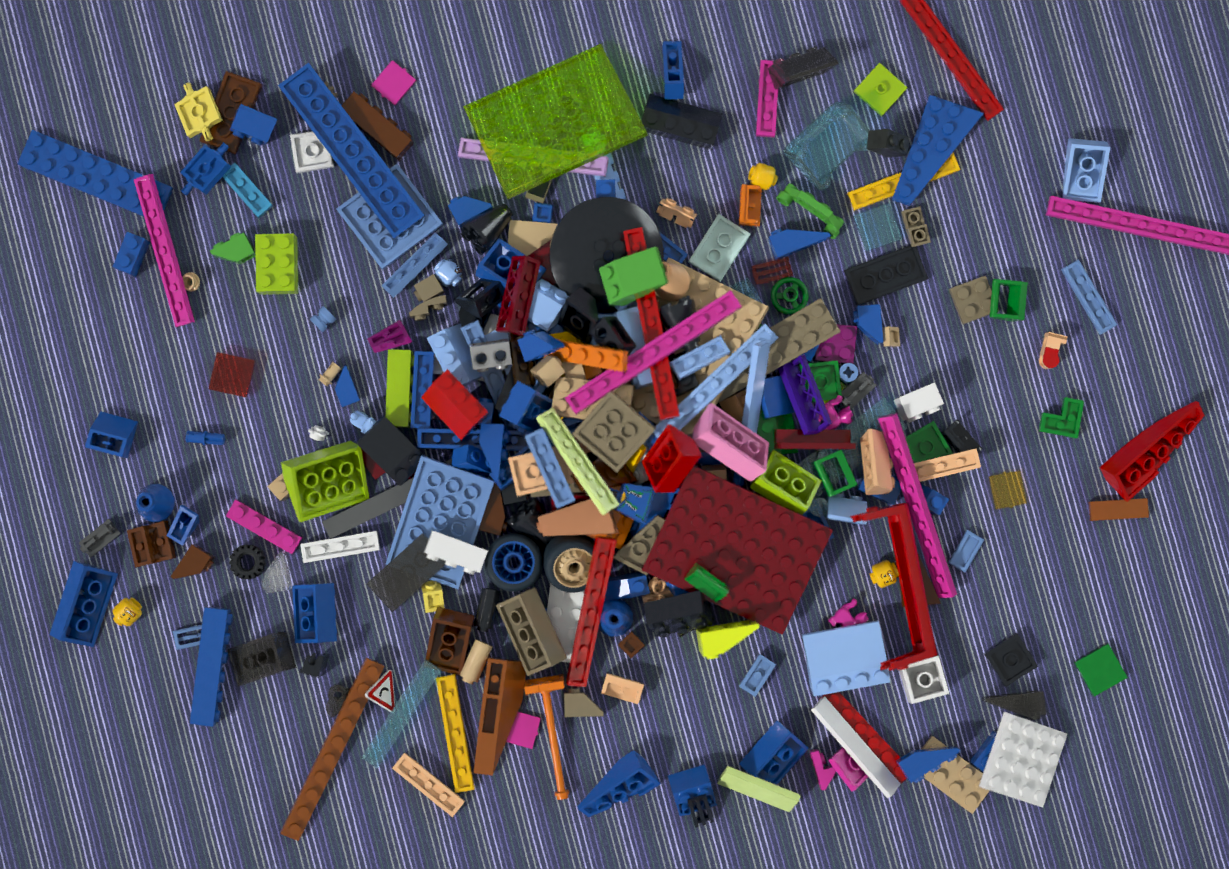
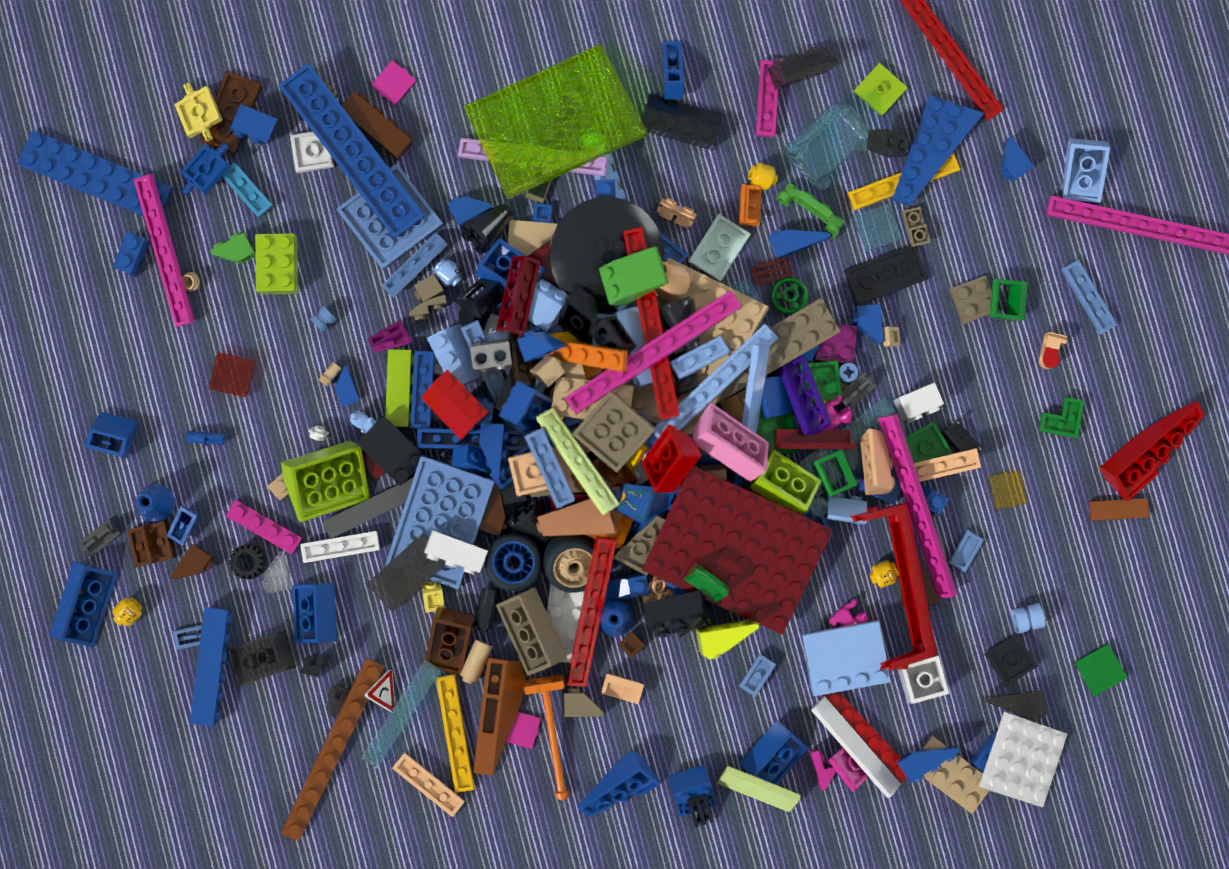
(1014, 161): none -> blue slope
(1031, 617): none -> light blue wheel

